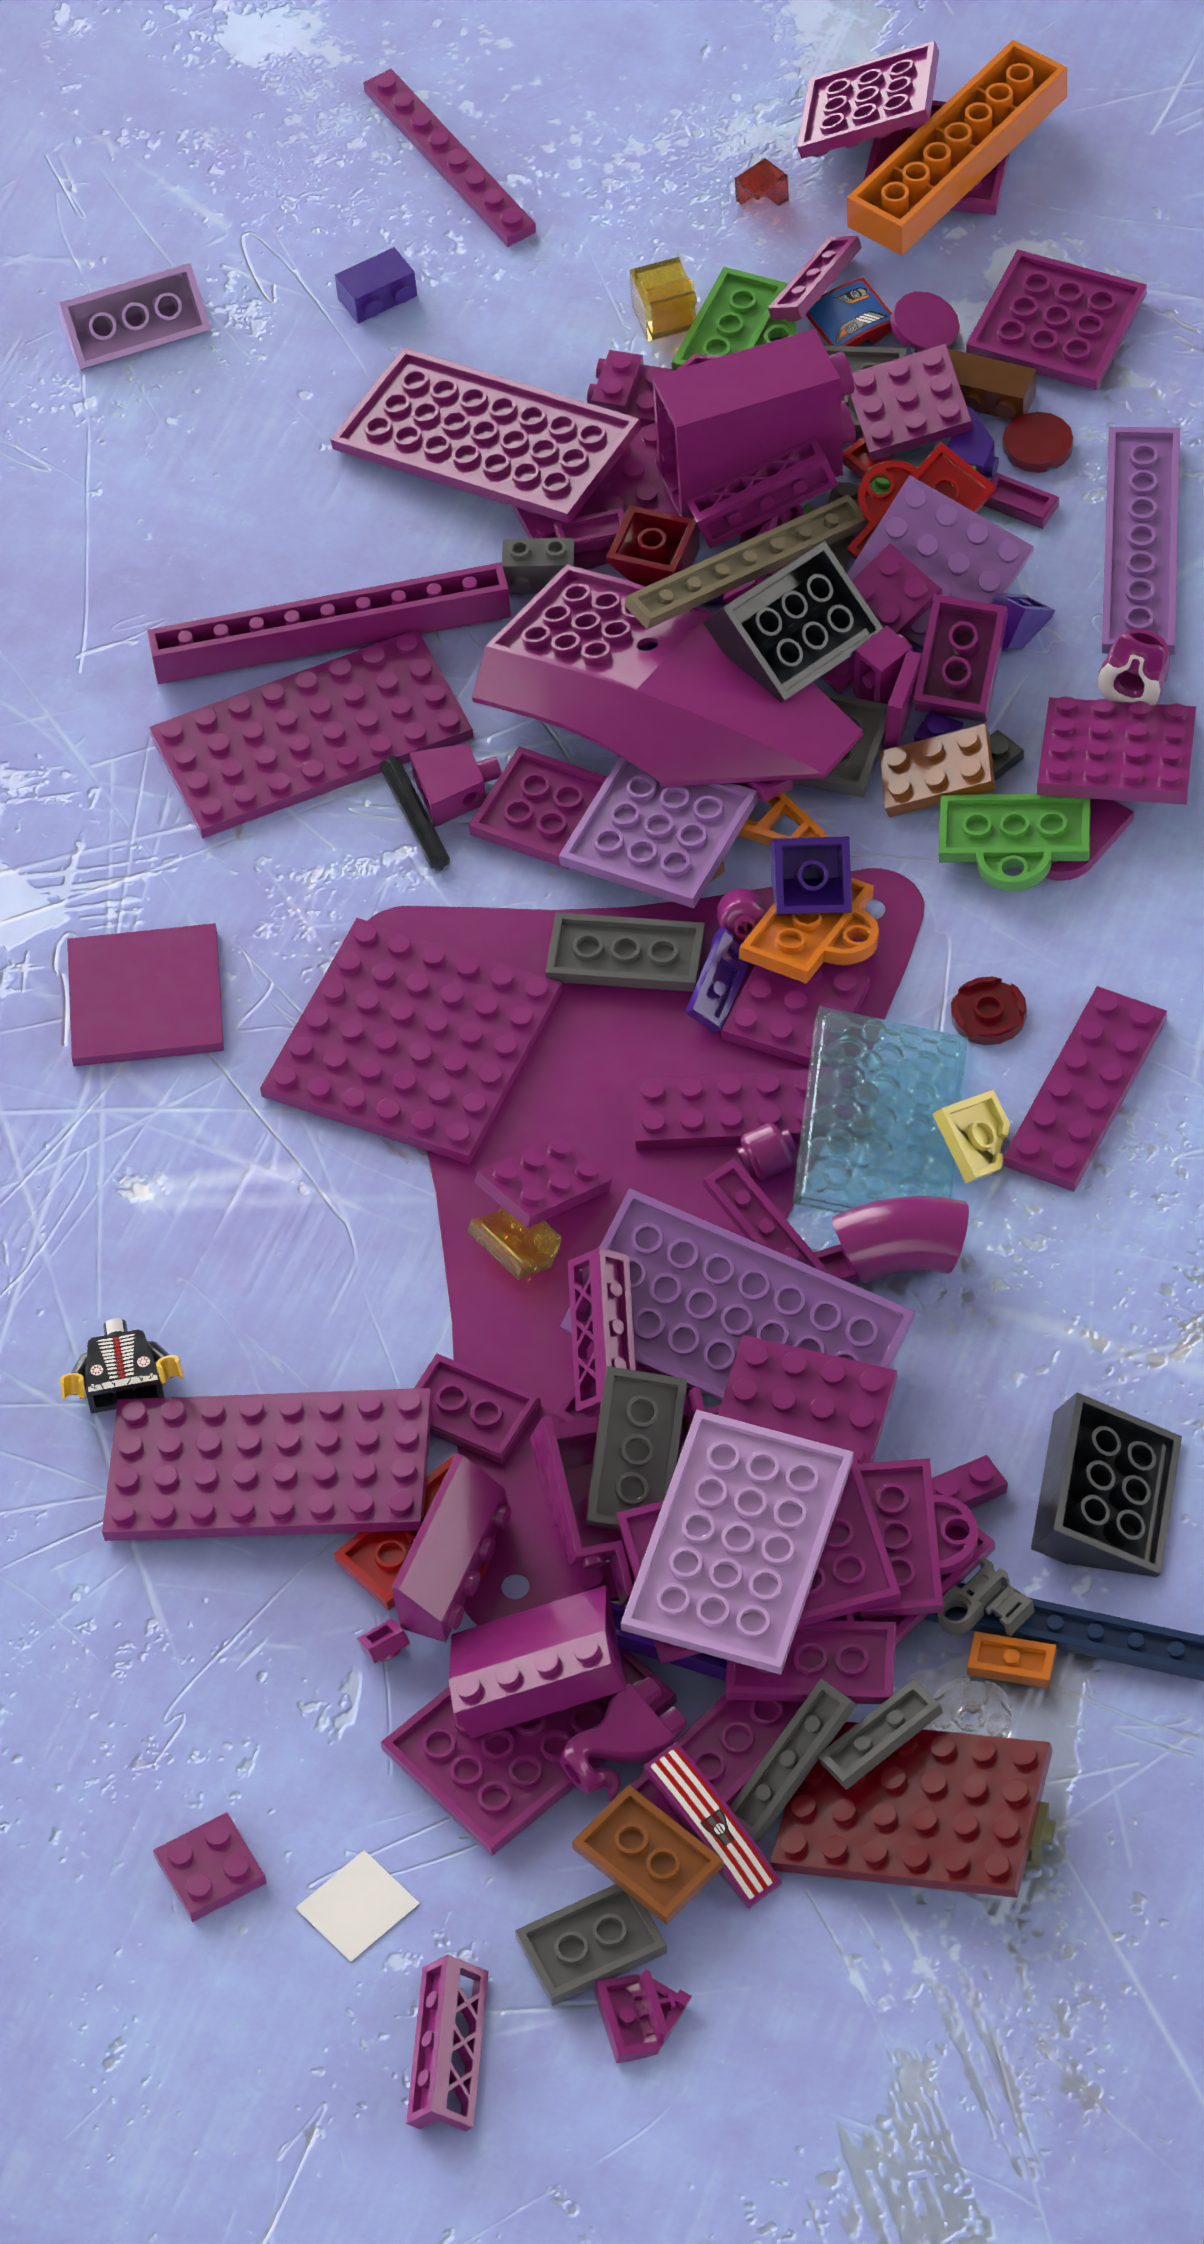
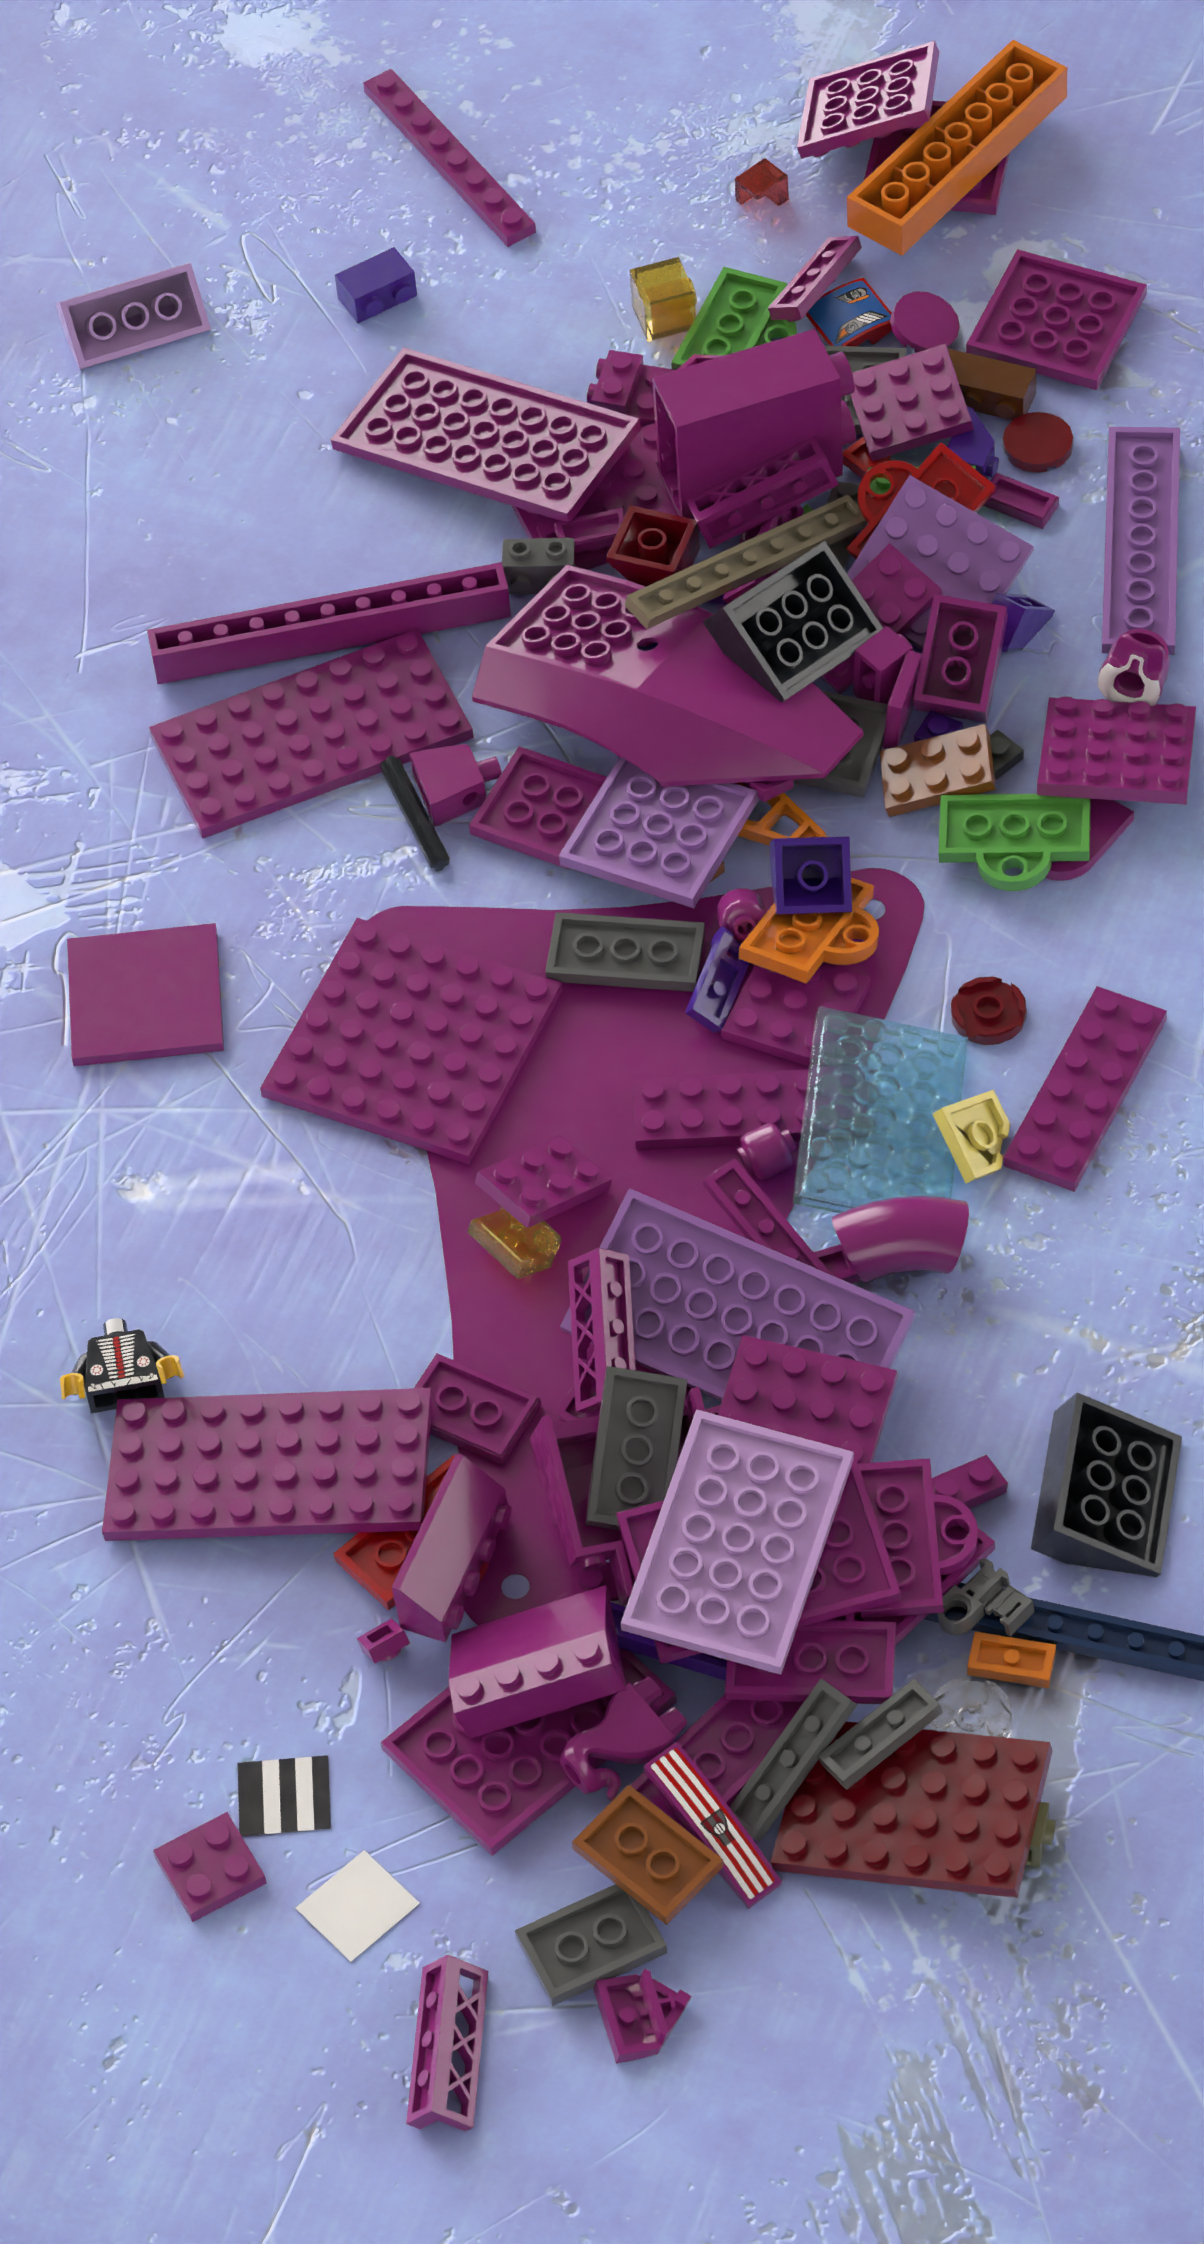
(284, 1795): none -> black sticker

